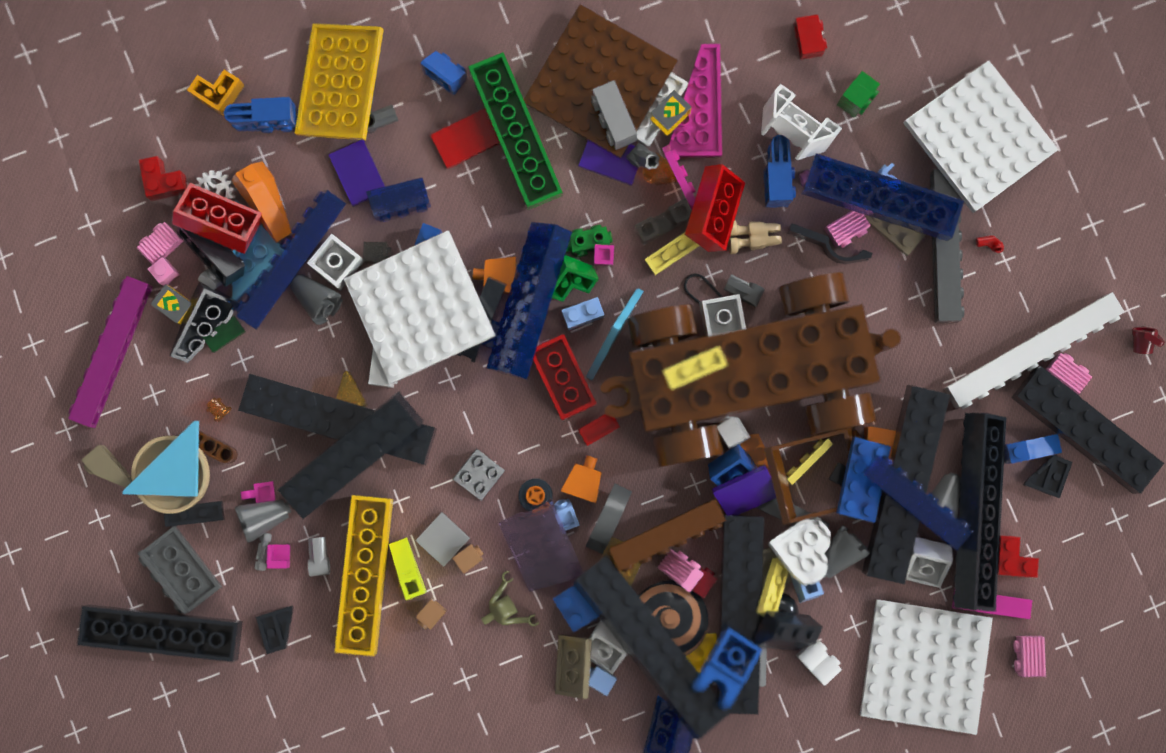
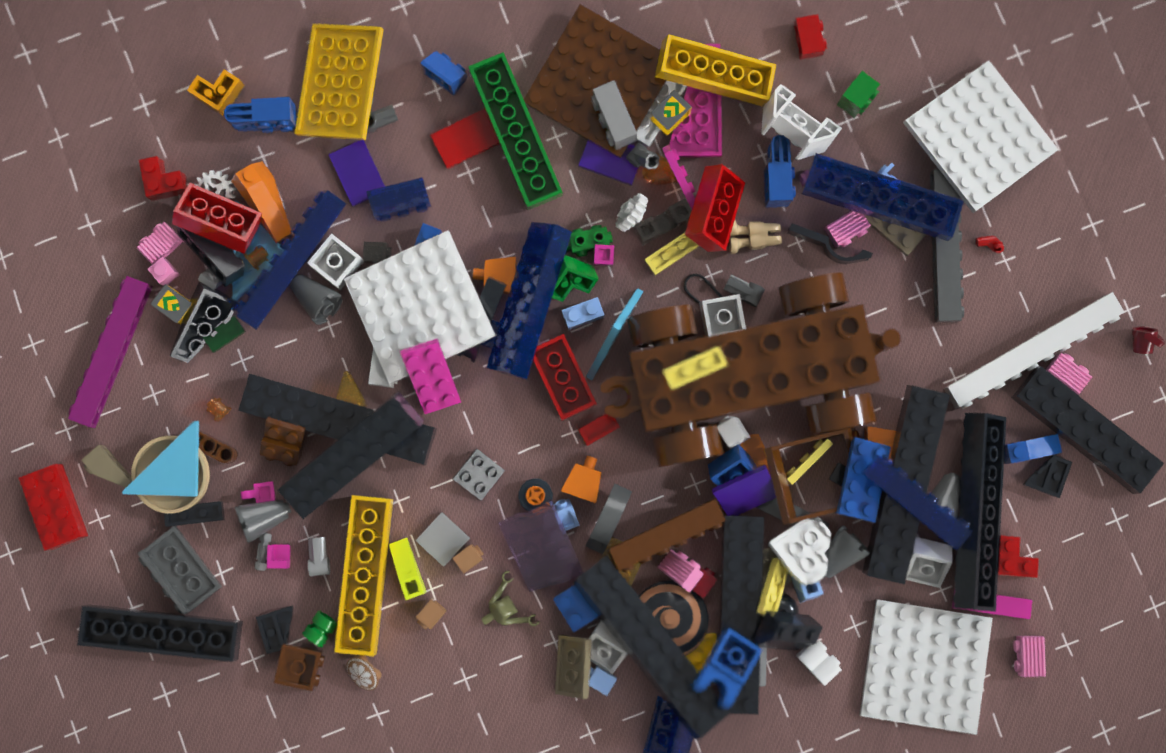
(53, 507): none -> red brick
(257, 257): none -> clear orange brick
(282, 442): none -> reddish brown plate
(299, 667): none -> reddish brown plate
(320, 628): none -> green wheel
(363, 673): none -> medium nougat dish
(430, 376): none -> dark pink plate
(631, 212): none -> white gear
(715, 70): none -> yellow brick

